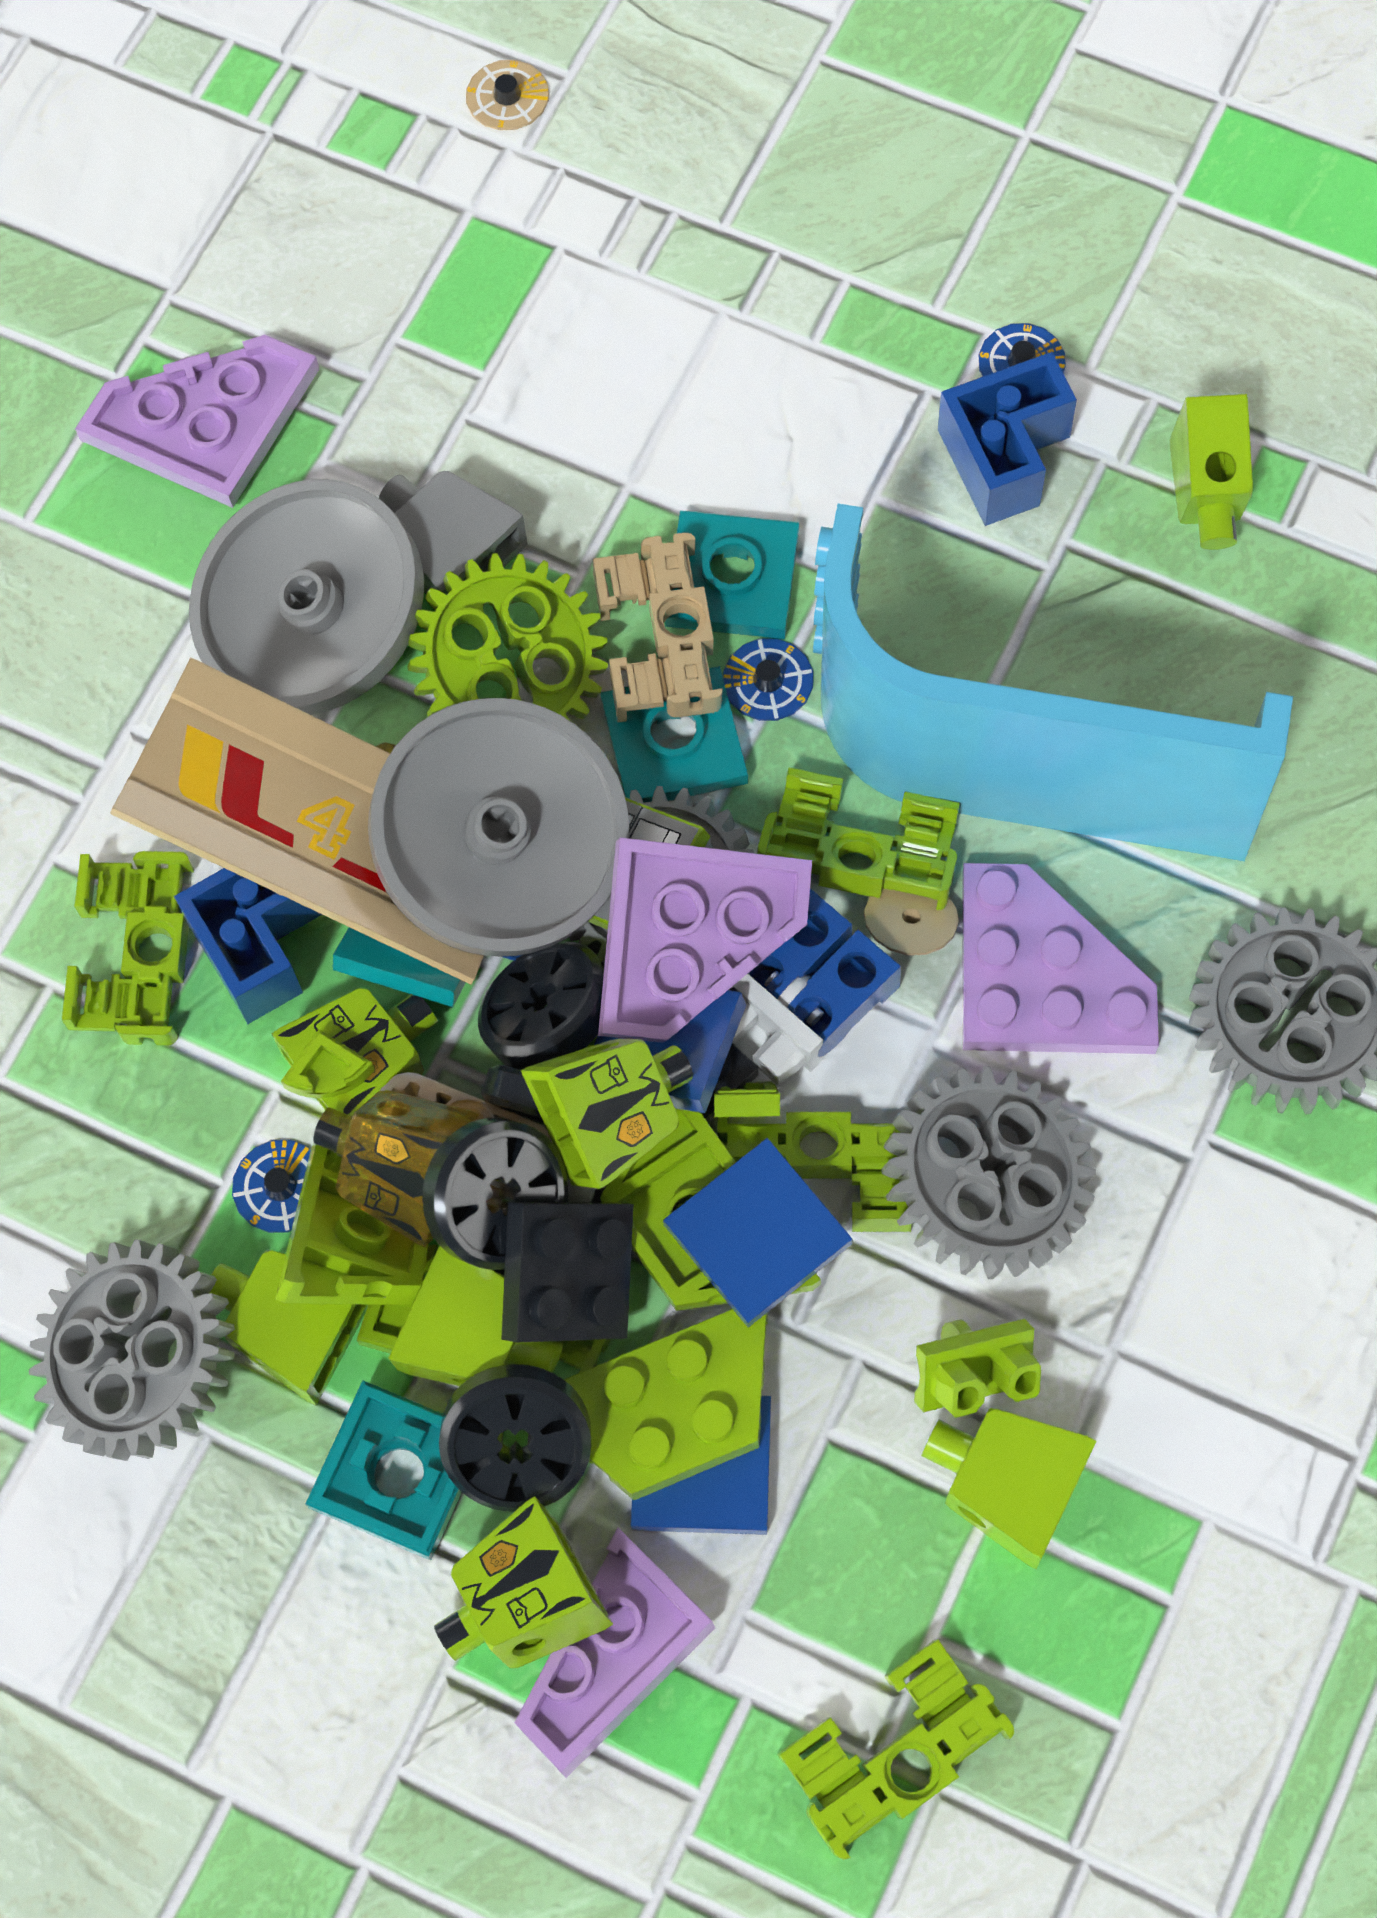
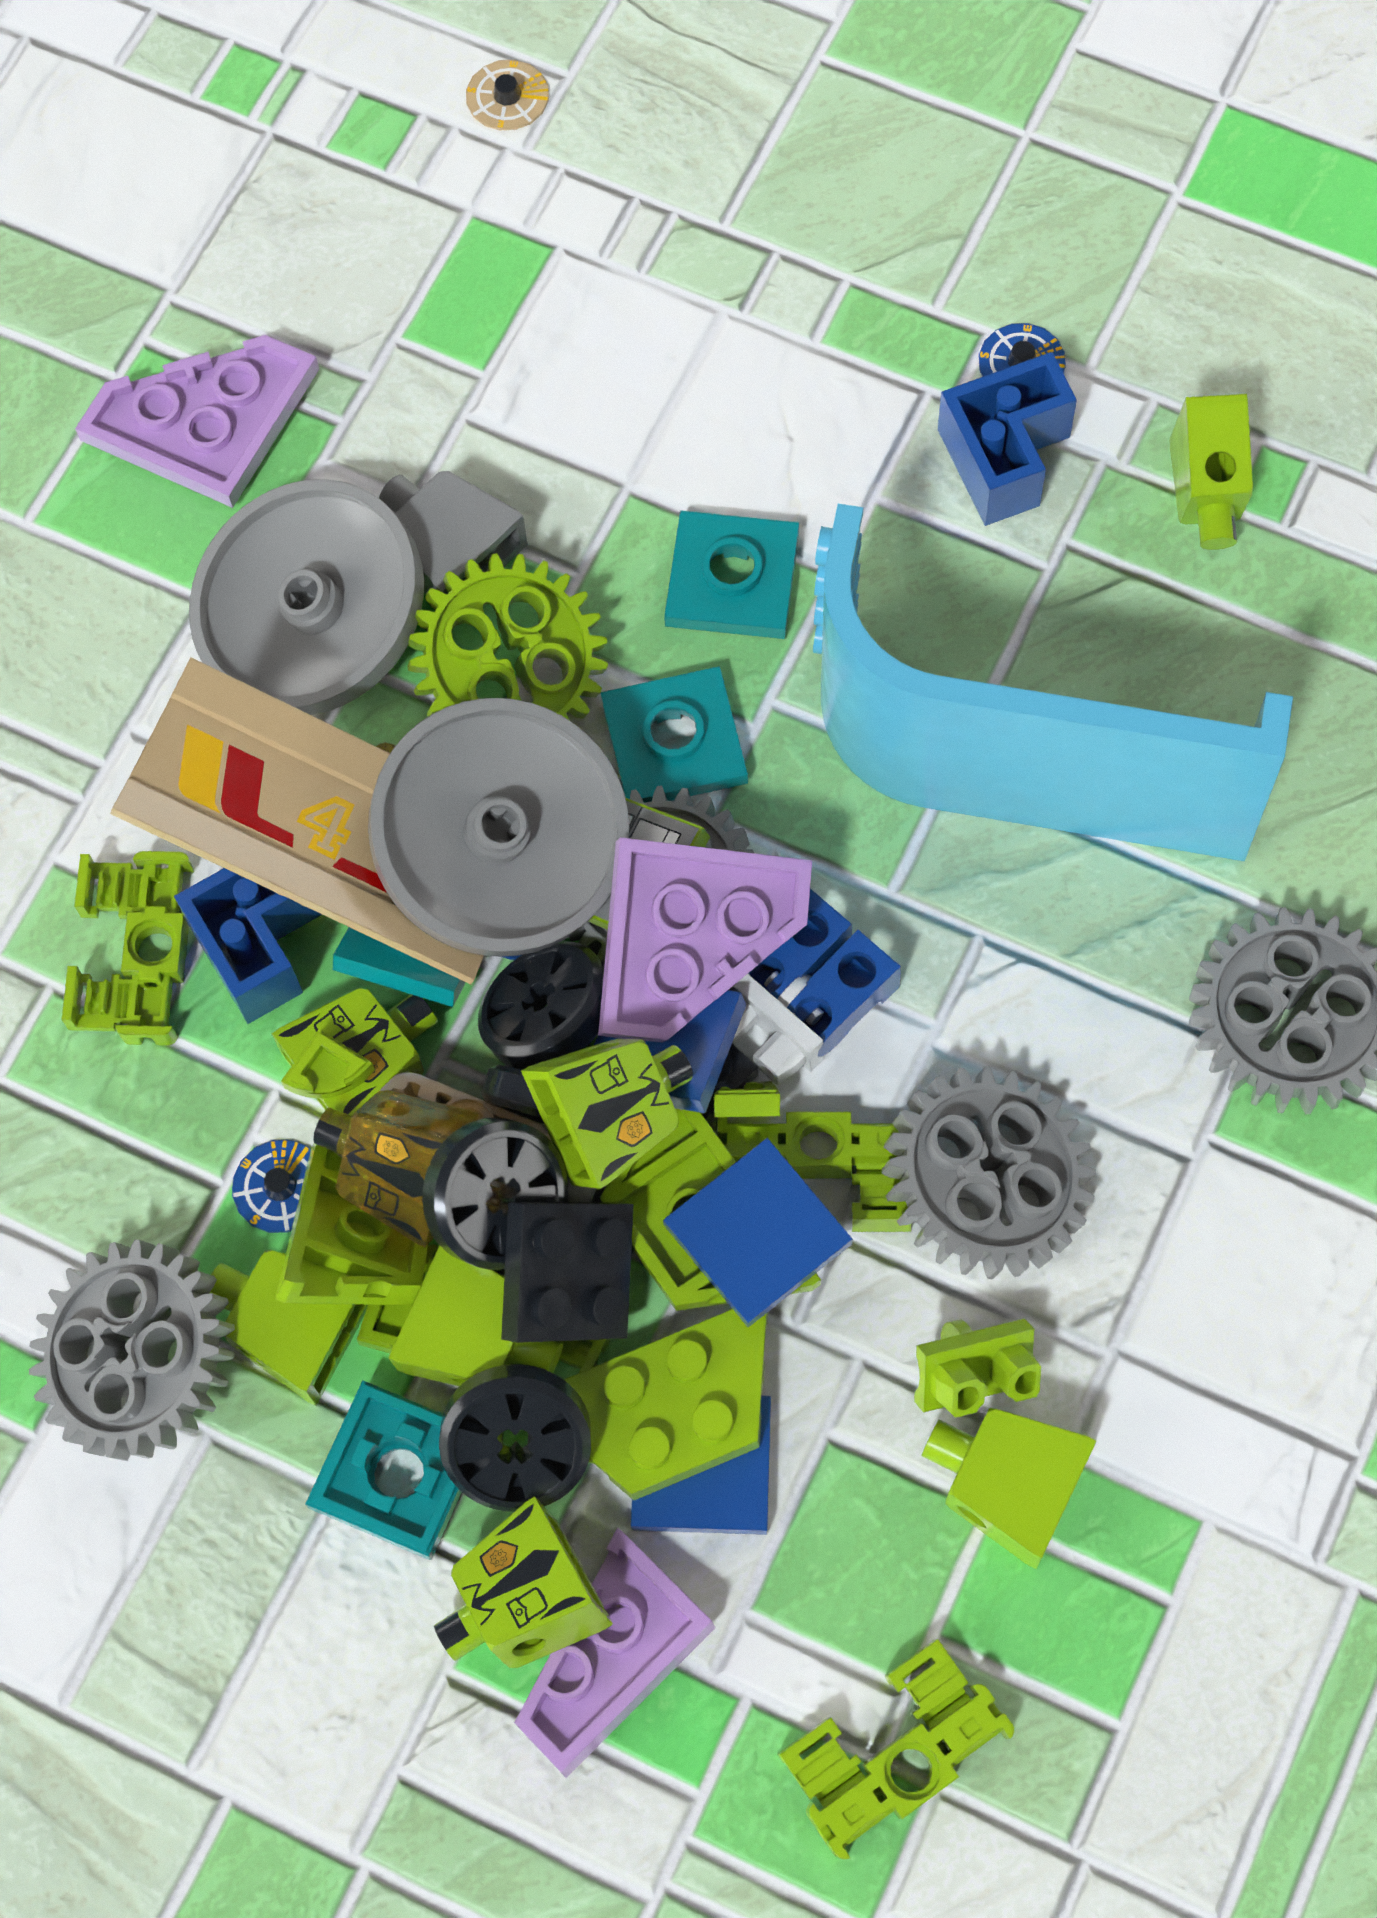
(681, 660): tan piece -> none
(768, 679): blue piece -> none
(910, 868): lime piece -> none
(910, 922): tan piece -> none
(1044, 973): lavender plate -> none

